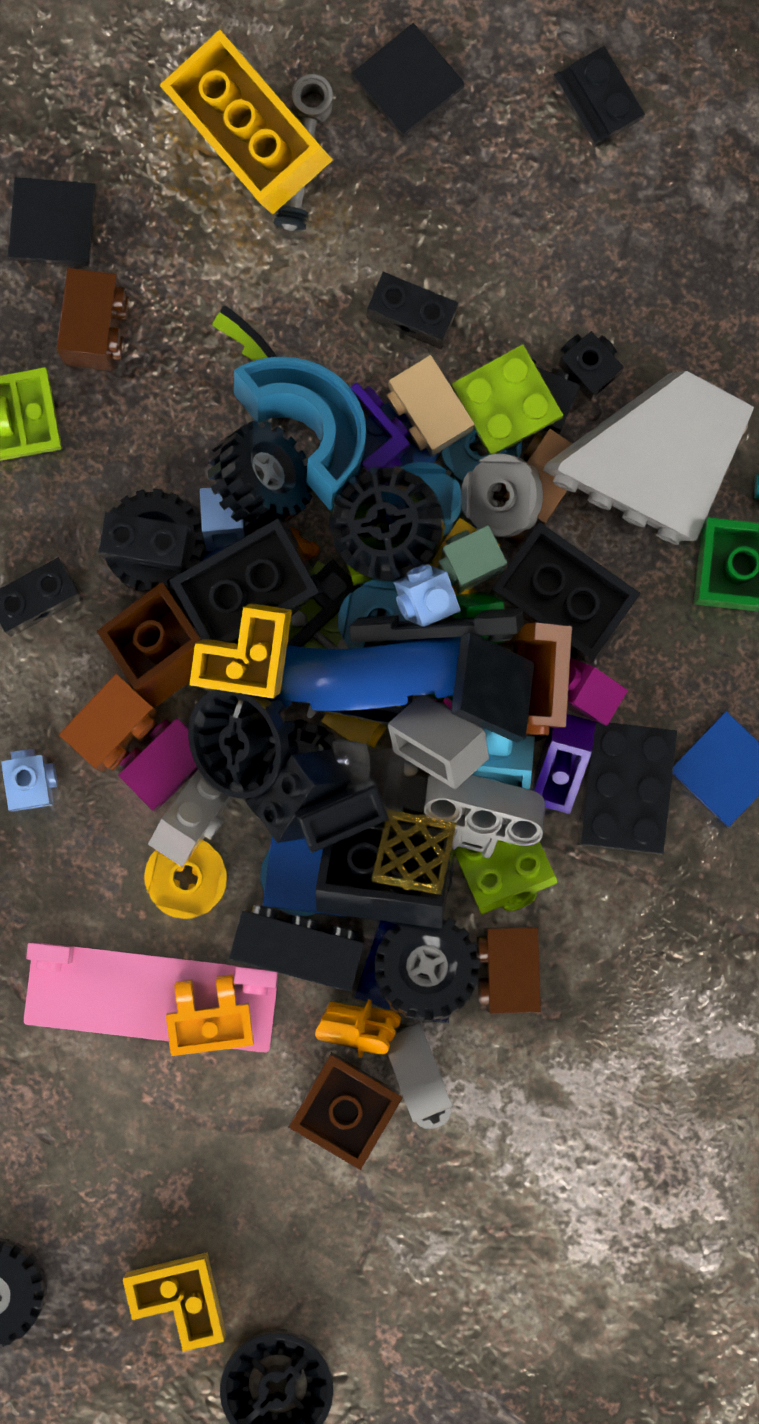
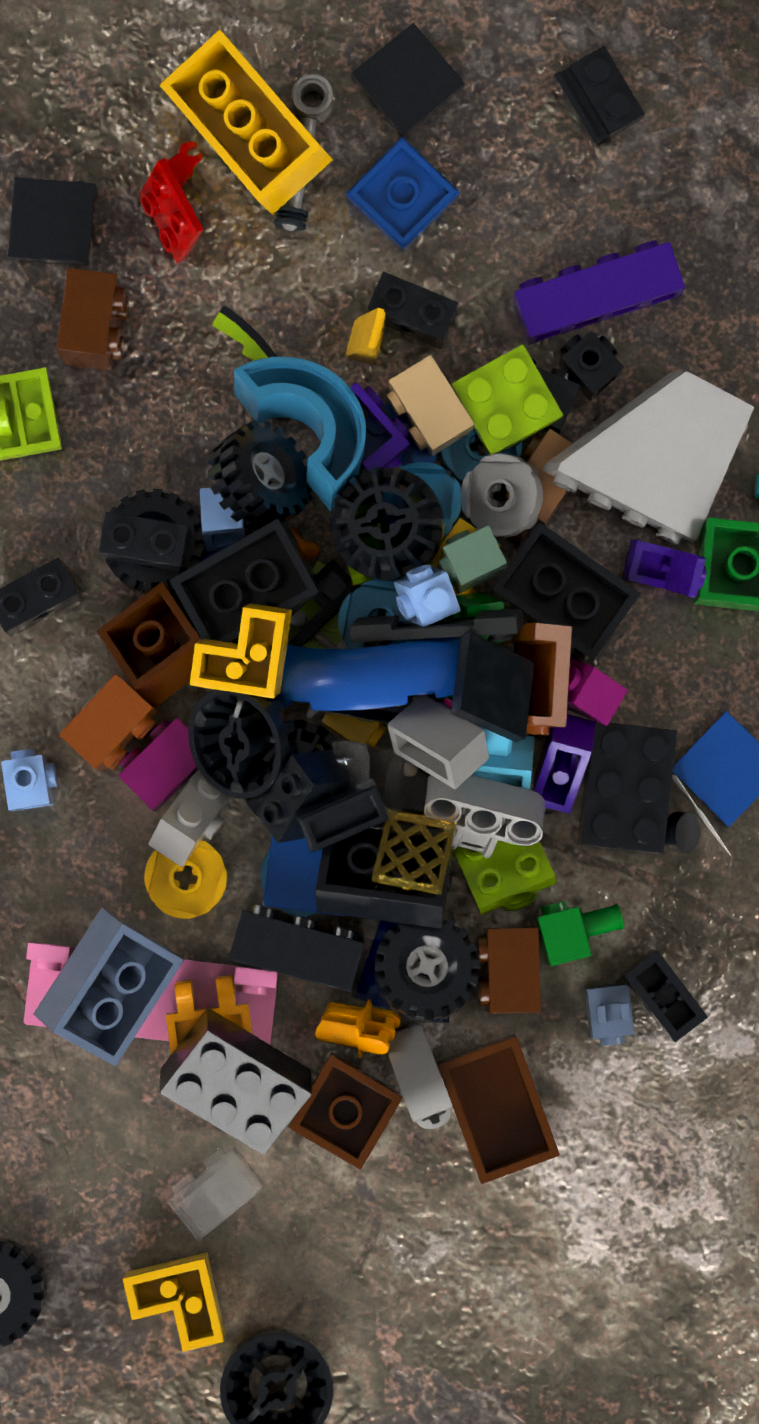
(108, 987): none -> sand blue brick
(168, 204): none -> red plate
(215, 1192): none -> clear brick
(235, 1081): none -> brick
(367, 337): none -> yellow slope
(402, 194): none -> blue tile
(498, 1108): none -> reddish brown piece
(566, 930): none -> green brick
(598, 292): none -> dark purple brick
(609, 1013): none -> sand blue brick
(664, 995): none -> black brick
(665, 568): none -> dark purple bracket
(682, 832): none -> black tile
(698, 811): none -> white sticker

